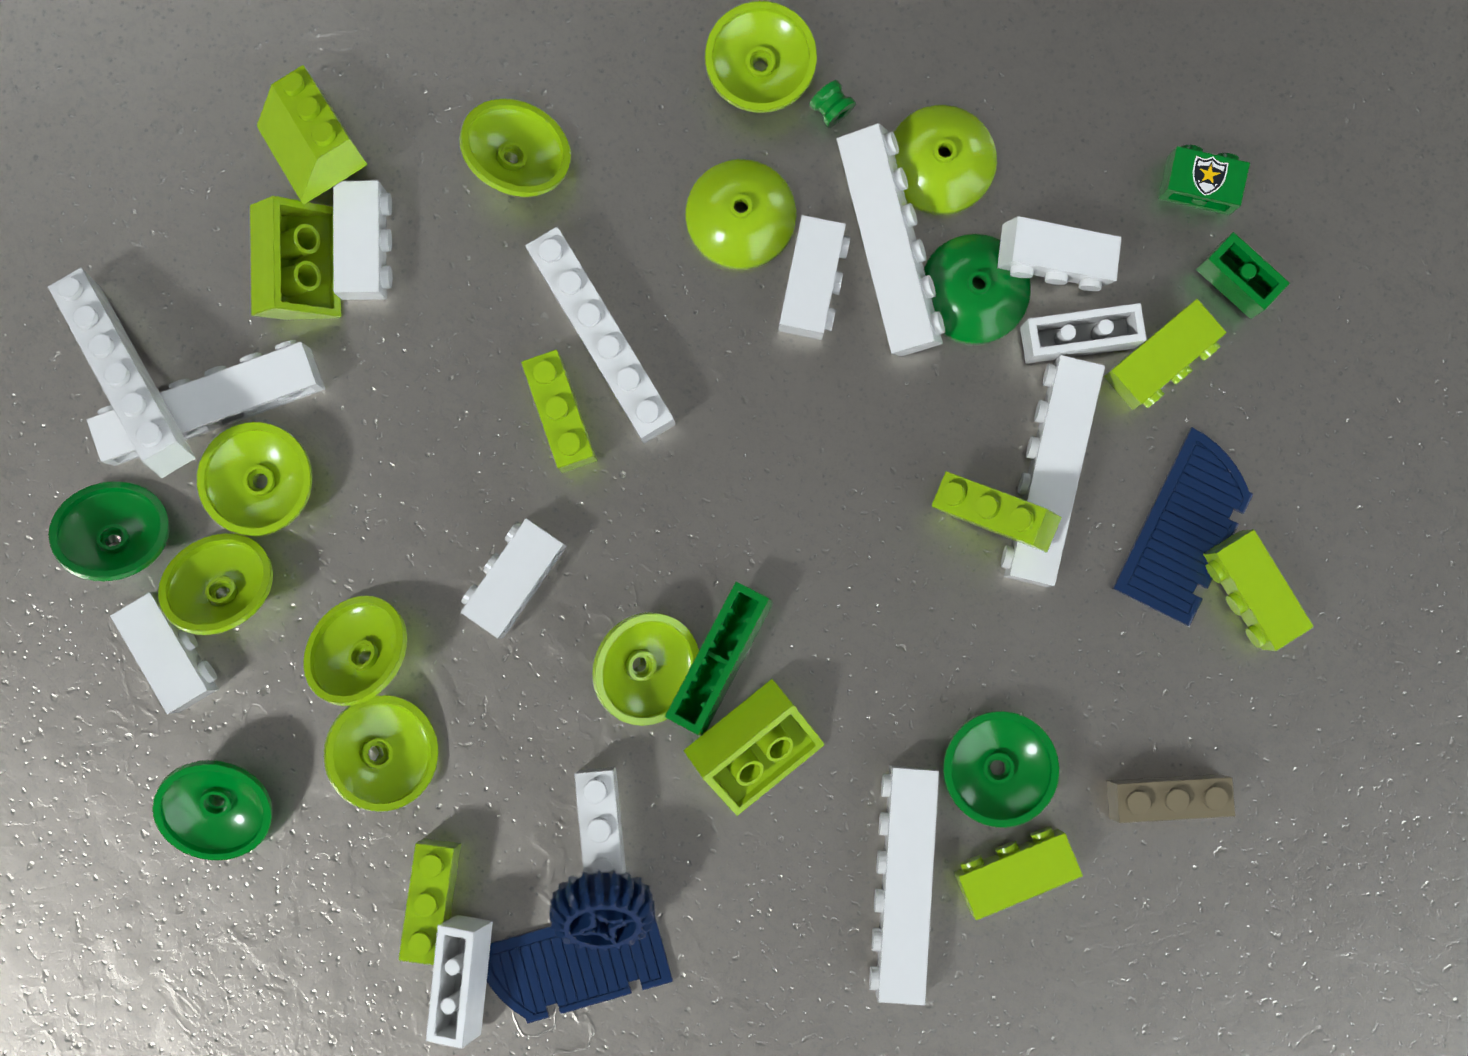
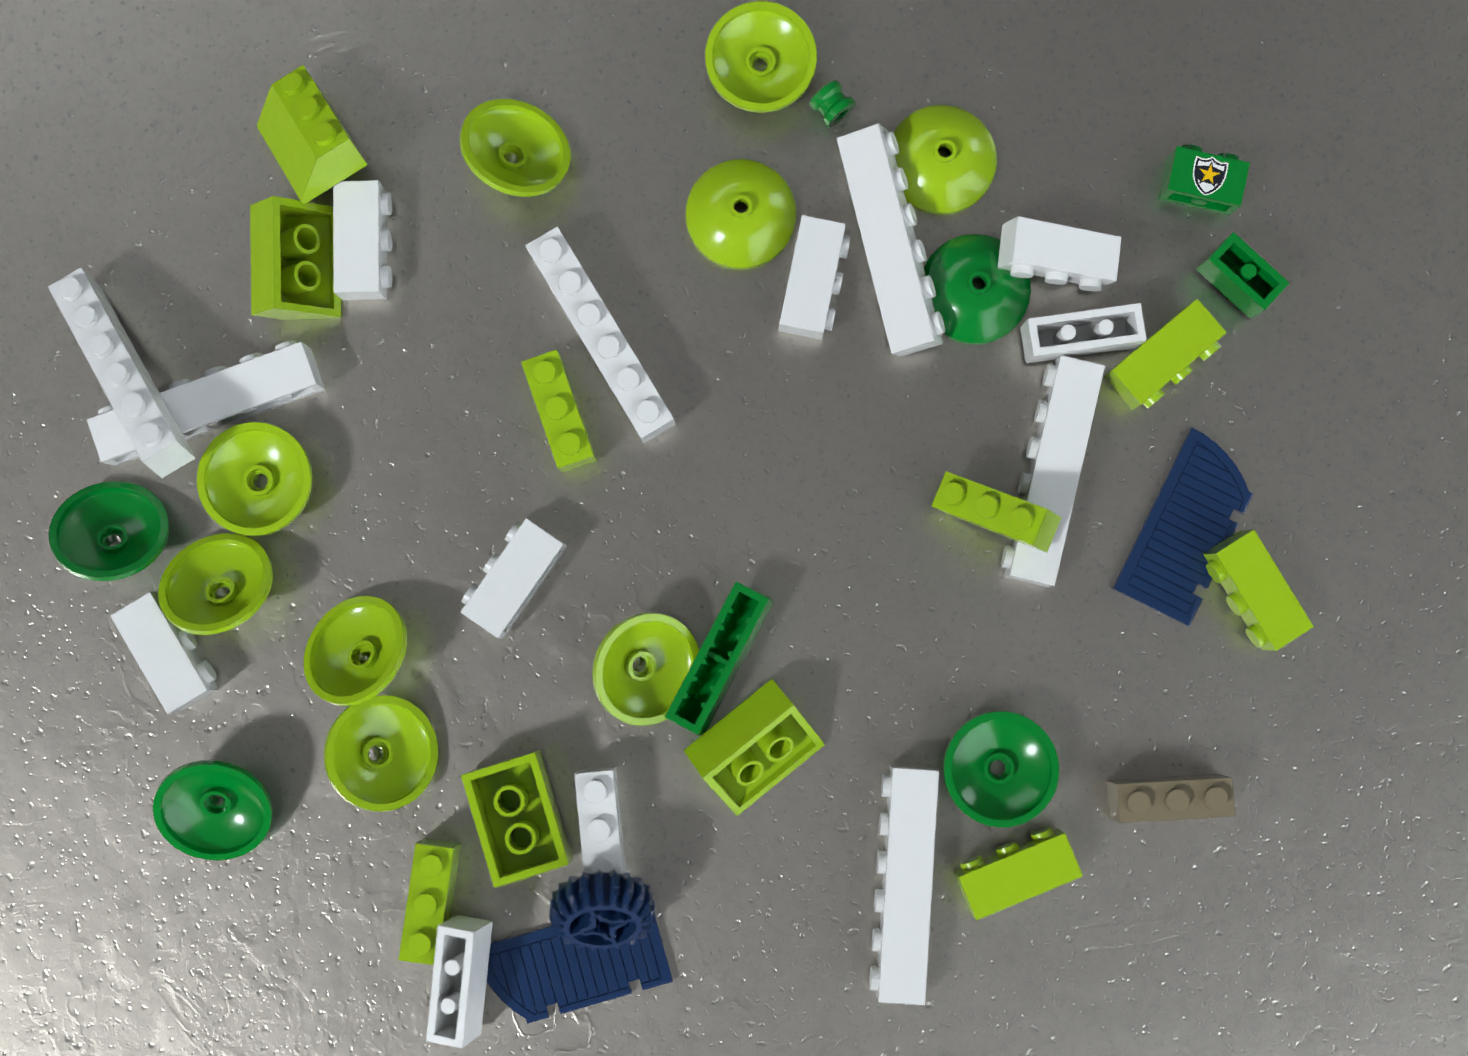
(517, 818): none -> lime brick

